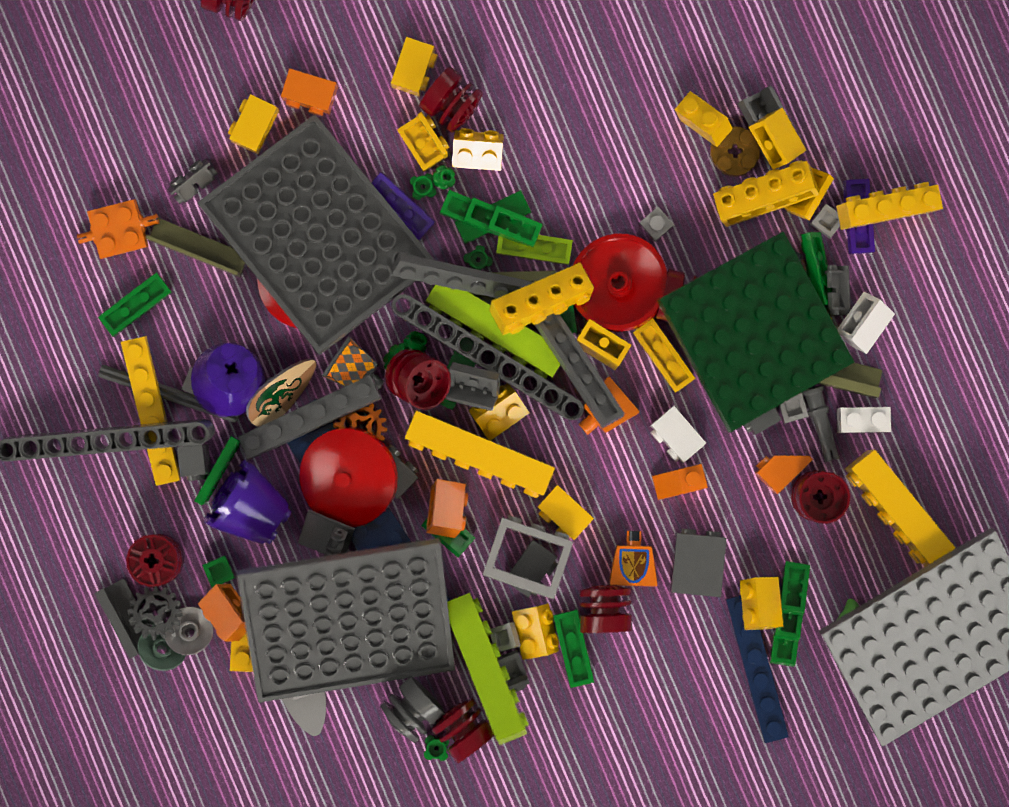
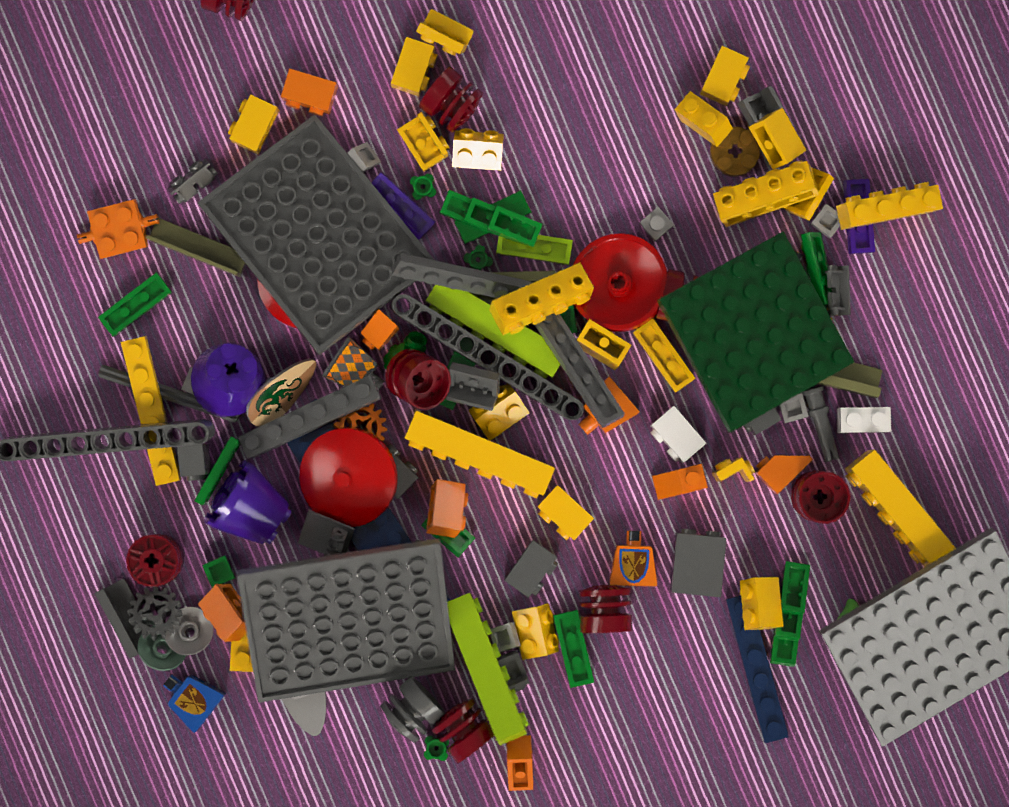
(193, 699): none -> torso
(364, 157): none -> light grey plate
(379, 331): none -> orange slope
(438, 180): green plate -> none
(446, 32): none -> yellow bracket
(520, 764): none -> orange slope
(535, 531): light grey window -> none
(724, 76): none -> yellow brick
(727, 468): none -> yellow bracket
(865, 322): white brick -> none

